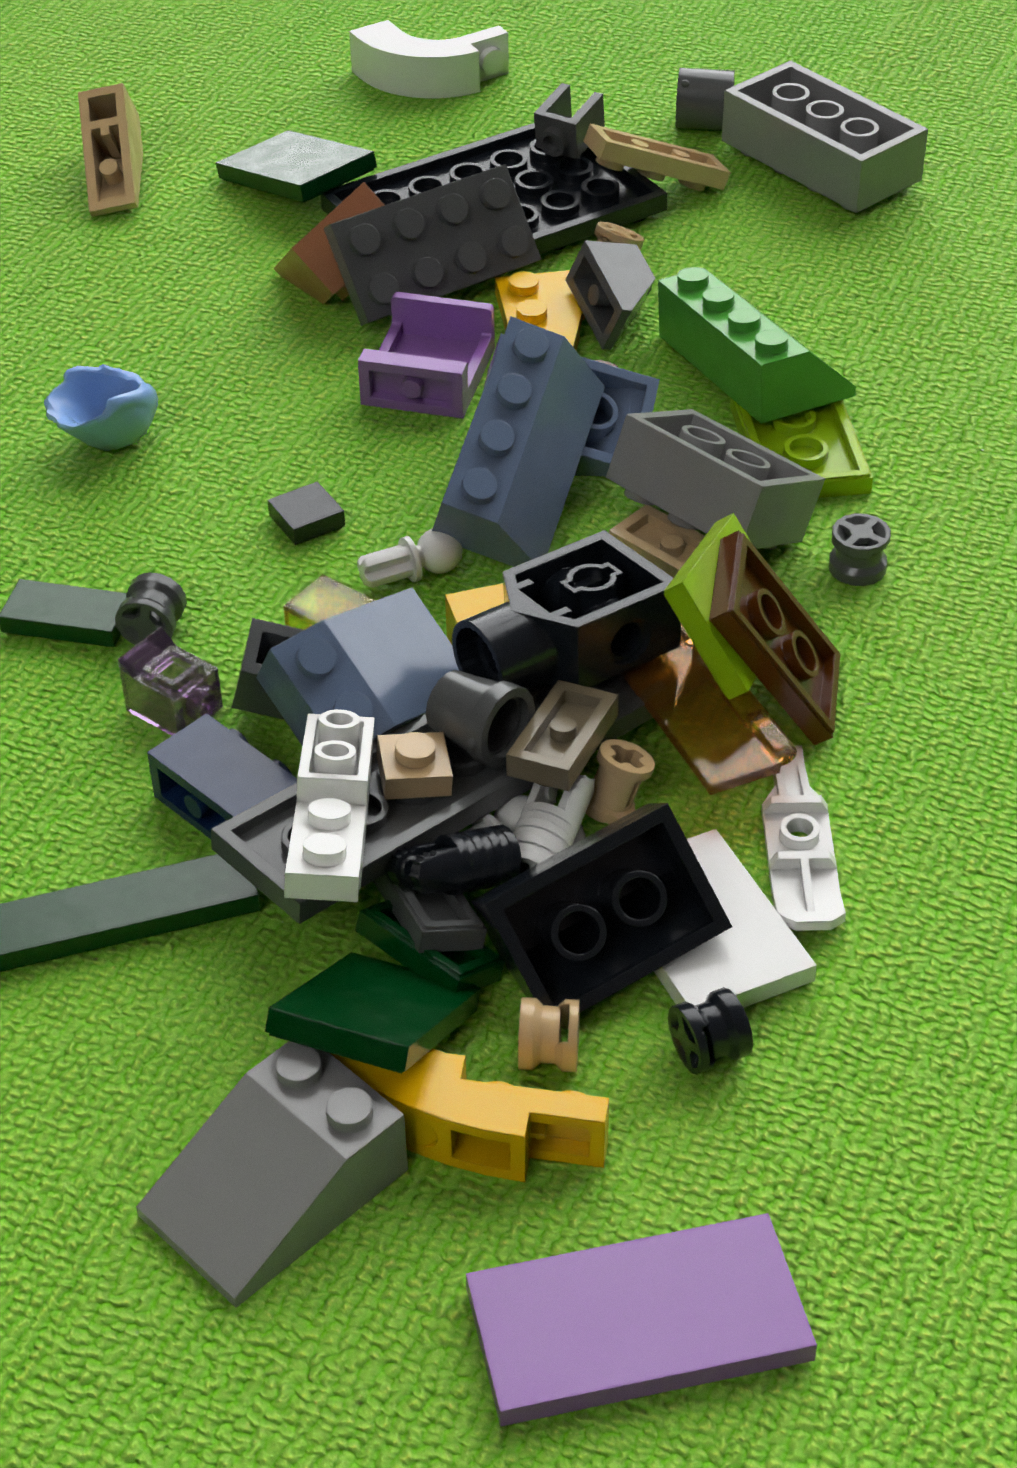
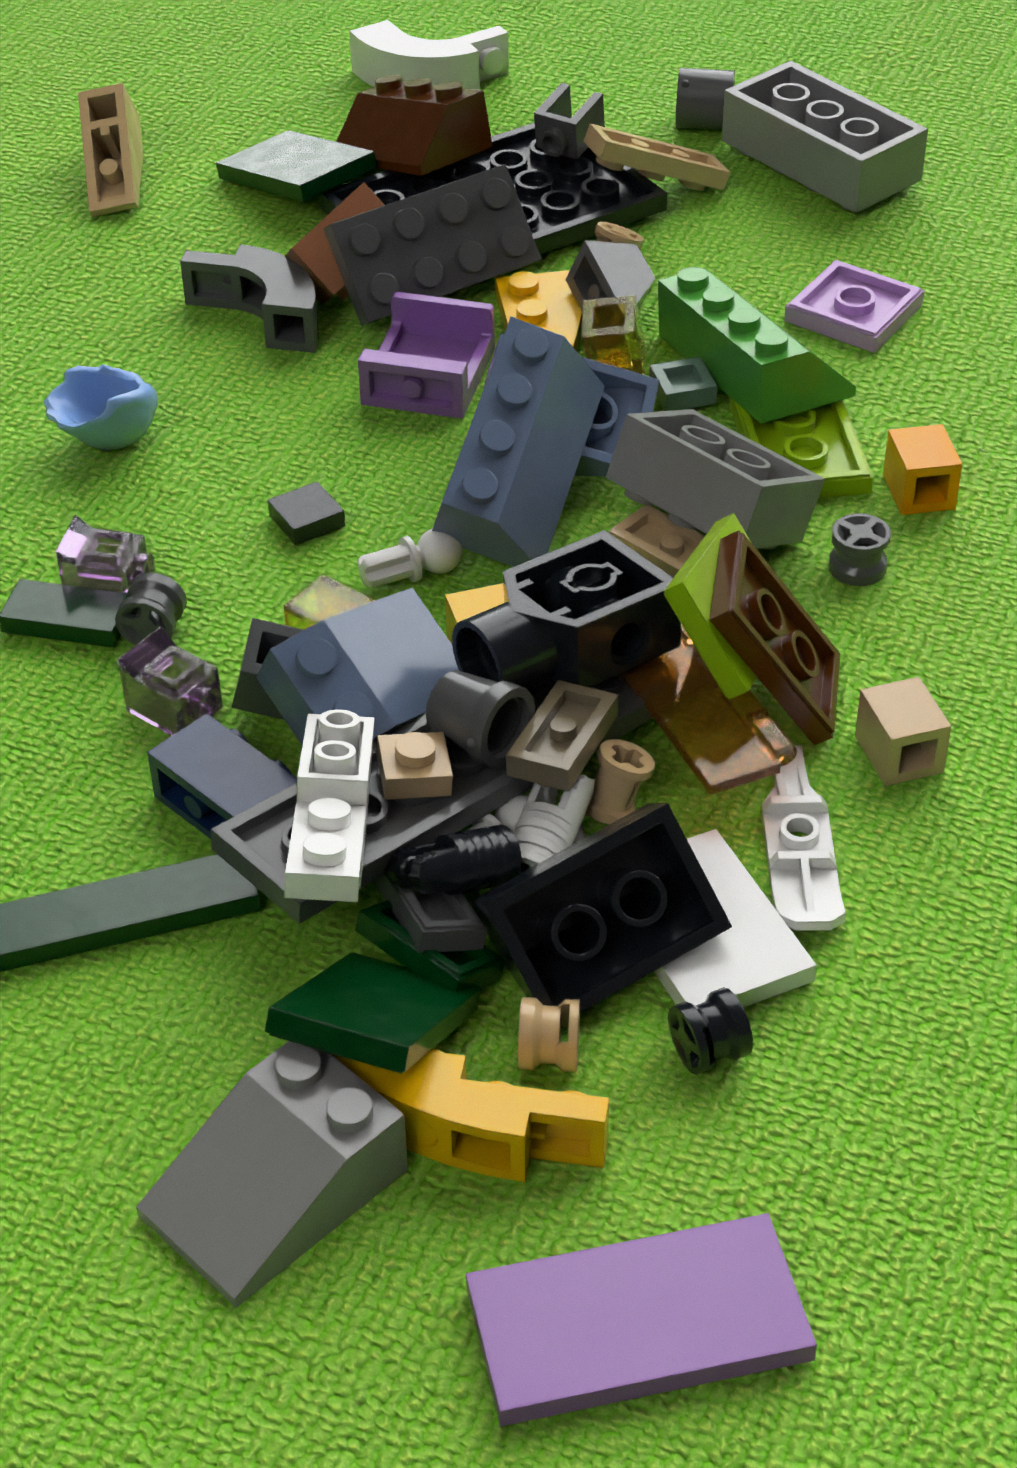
(101, 557): none -> window
(259, 284): none -> dark grey arch
(417, 124): none -> reddish brown slope
(614, 332): none -> clear yellow brick
(684, 384): none -> sand green plate
(854, 305): none -> lavender tile
(902, 731): none -> tan brick
(922, 469): none -> light orange brick

